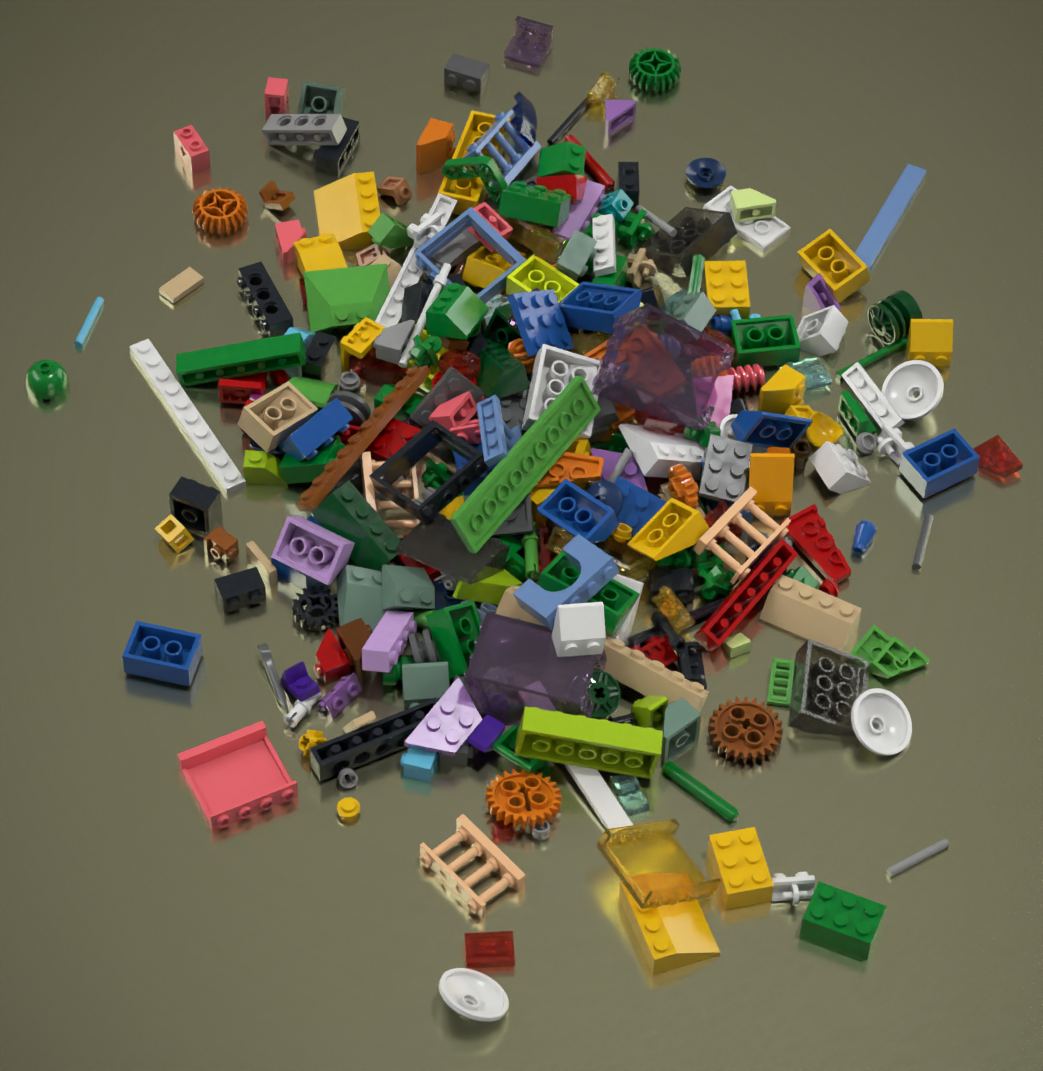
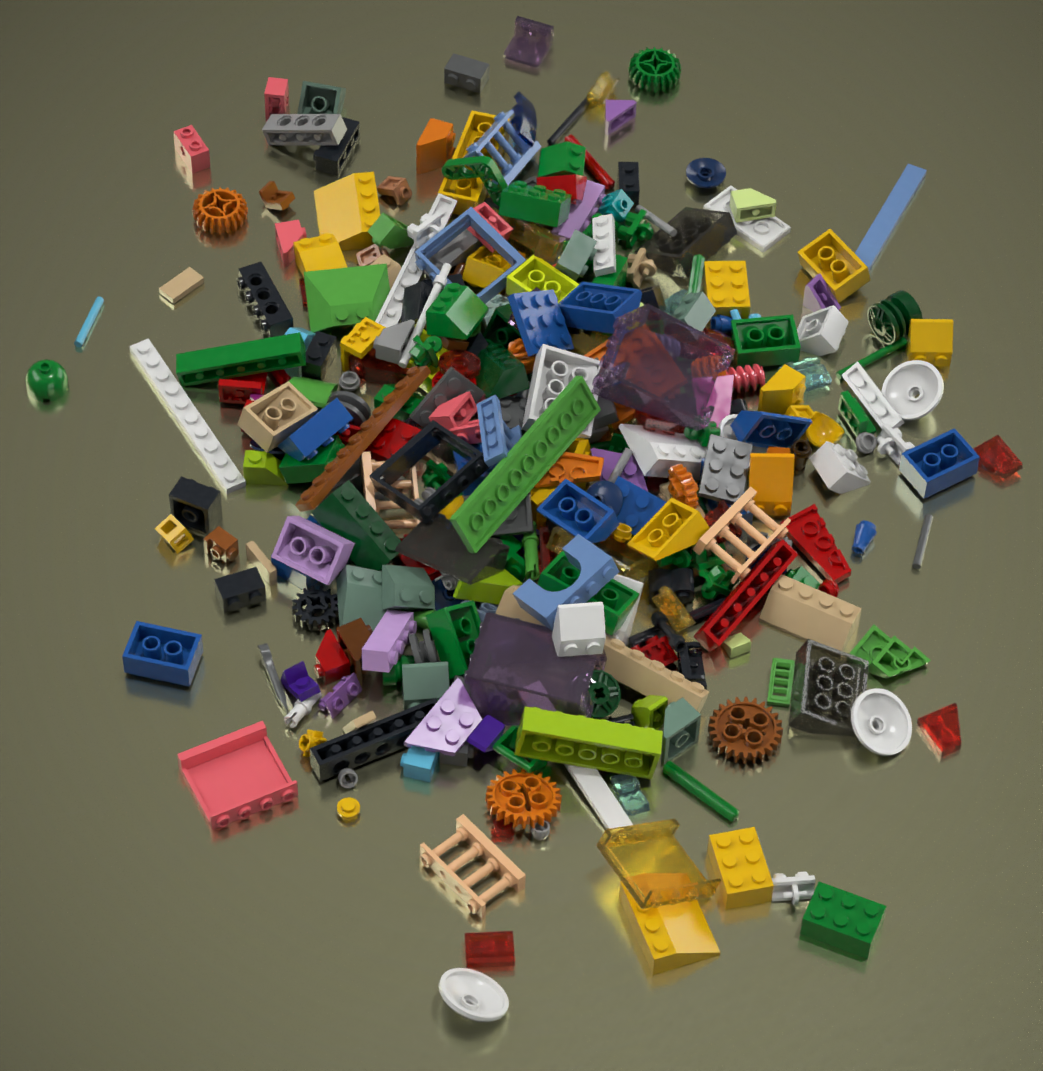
(918, 857): light grey bar -> none
(942, 729): none -> clear red wing

